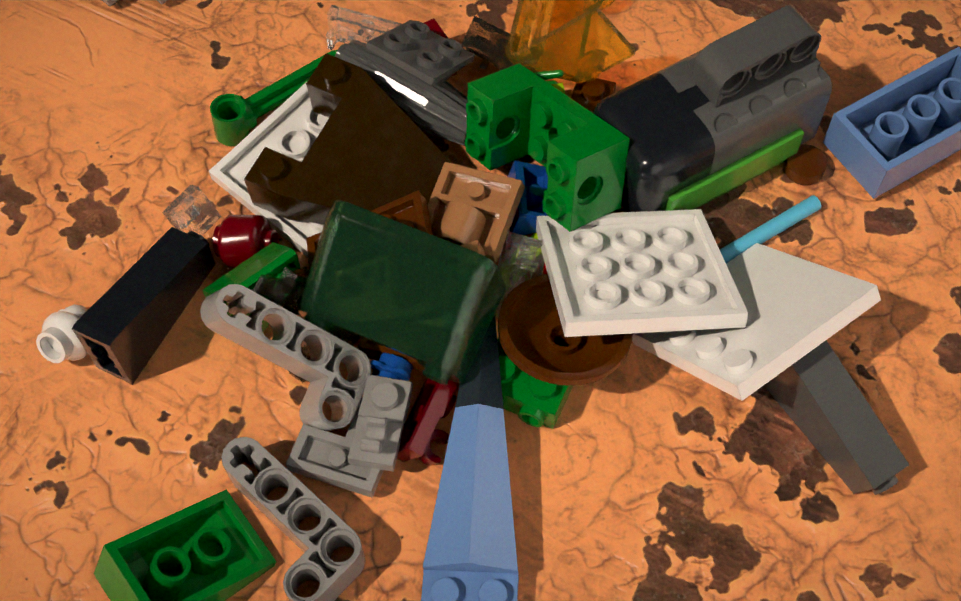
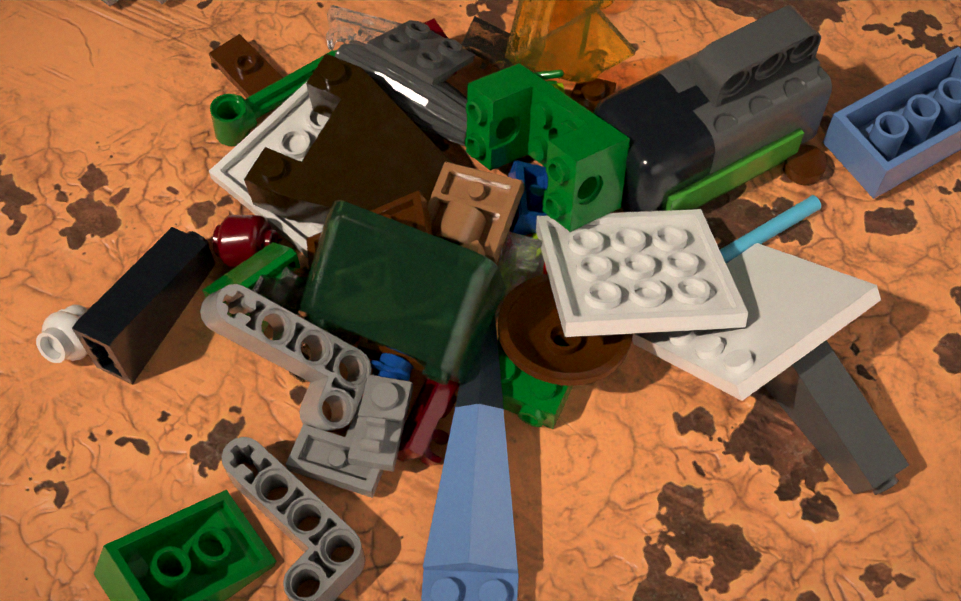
(192, 211): clear tile -> none
(244, 66): none -> reddish brown plate

